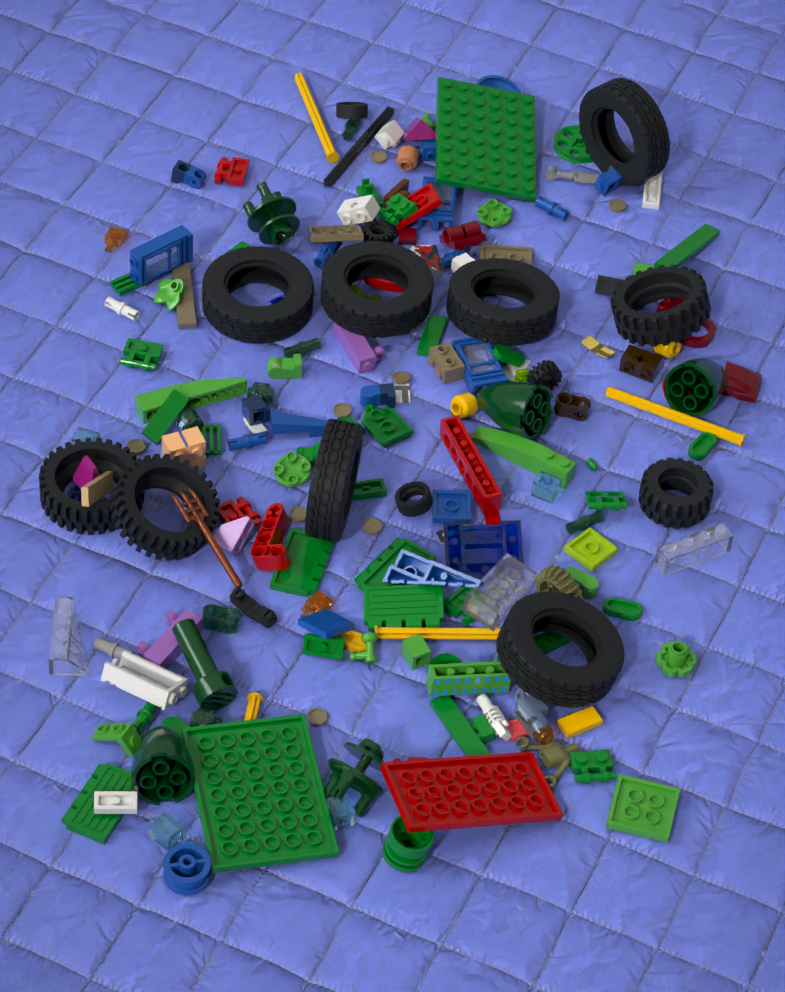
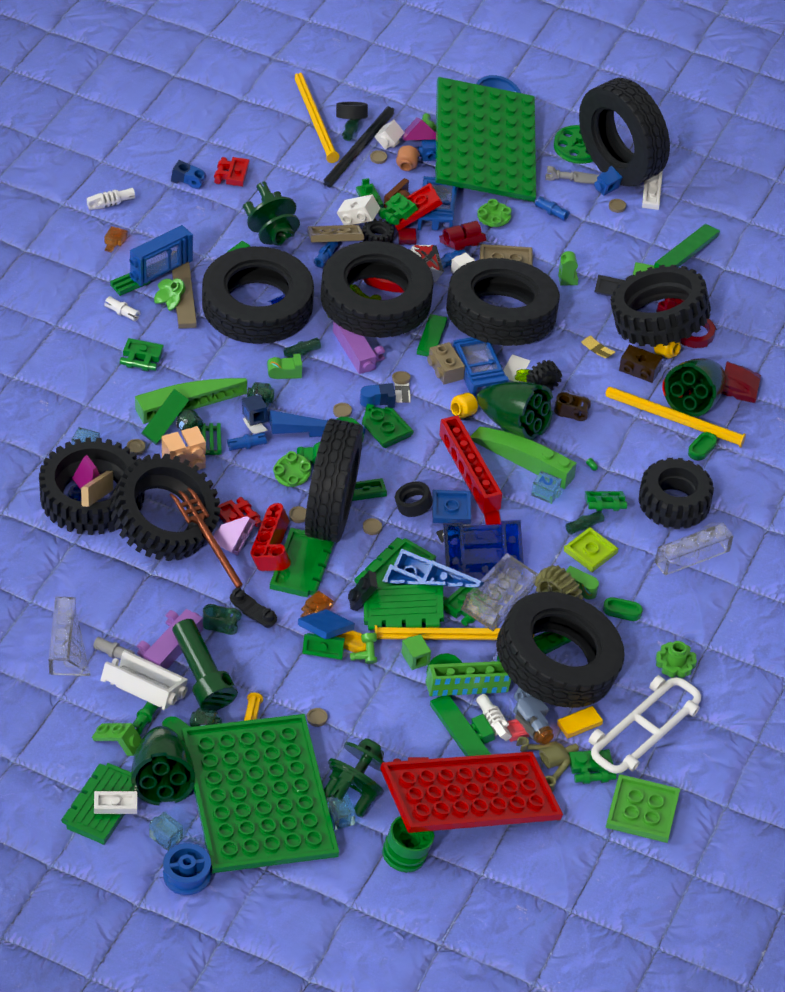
(109, 198): none -> white hinge
(362, 591): none -> black plate
(508, 355): green tile -> none
(567, 269): none -> bright green leg
(660, 687): none -> white bar

